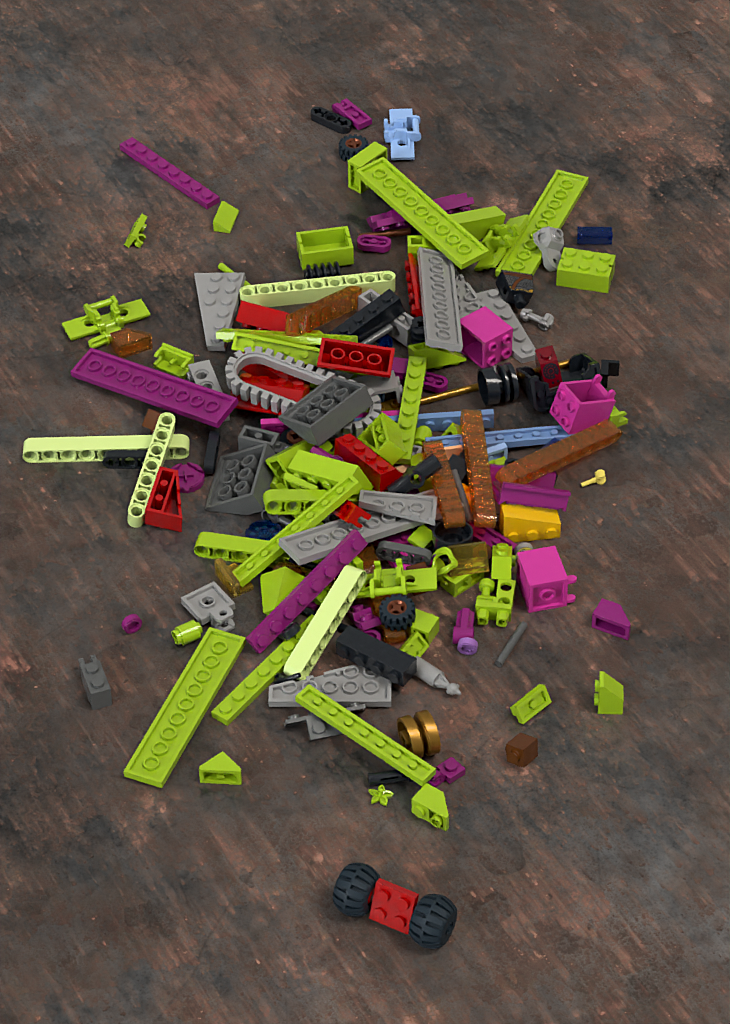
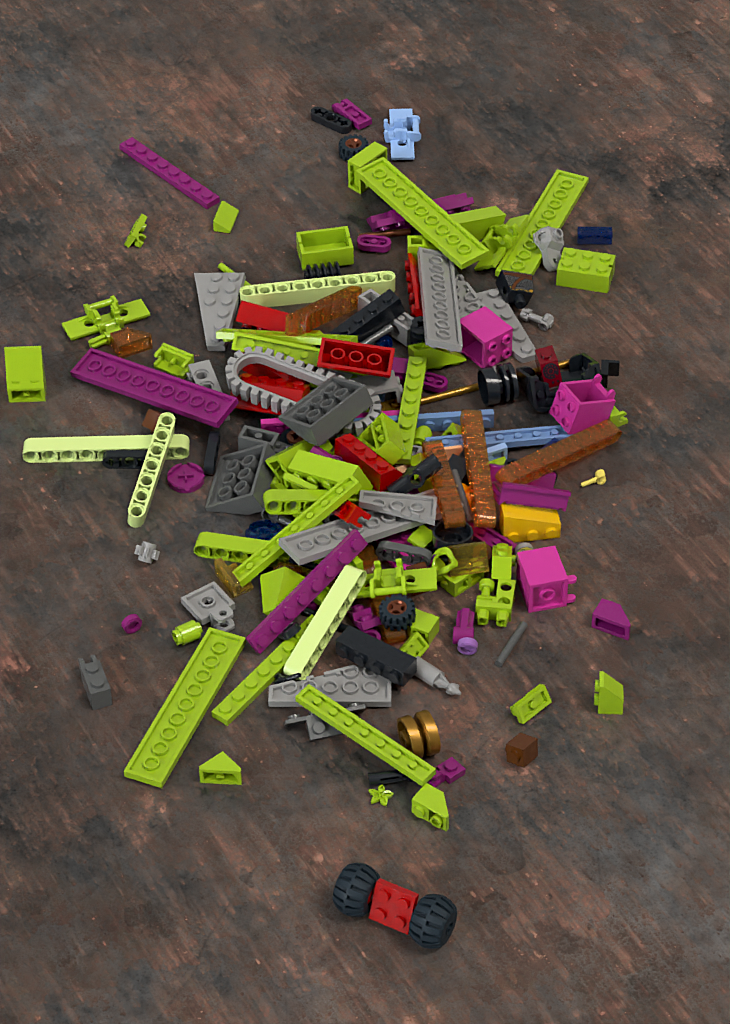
(25, 374): none -> lime slope
(147, 552): none -> light grey gear
(164, 501): red wedge -> none

